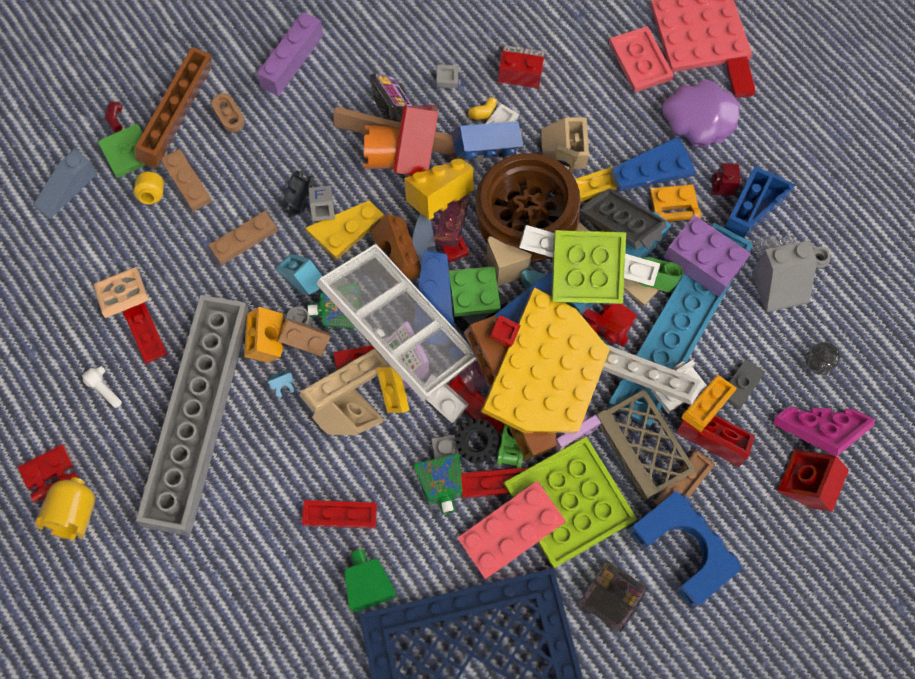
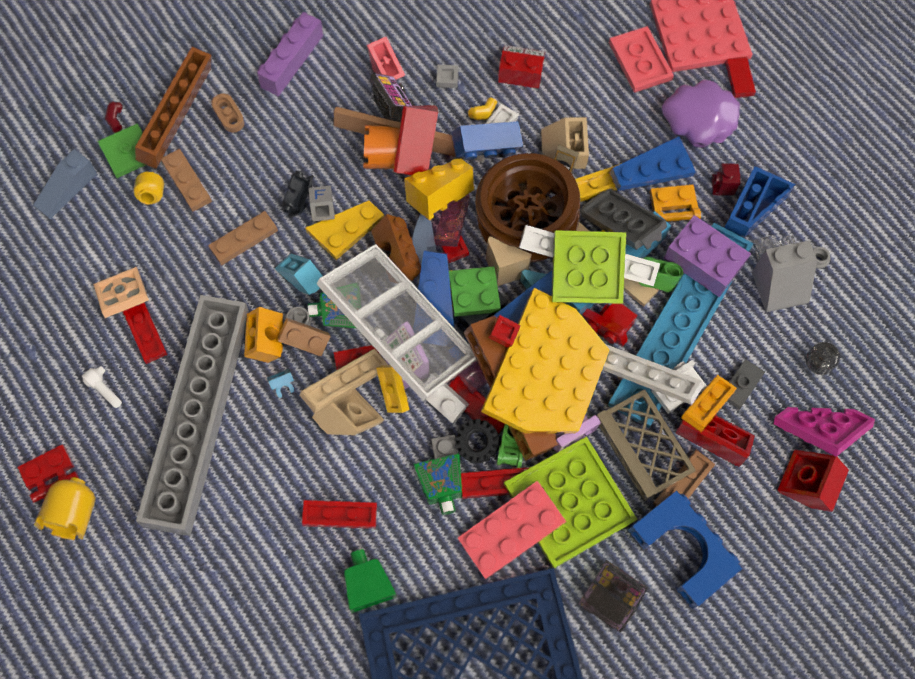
(384, 59): none -> coral slope

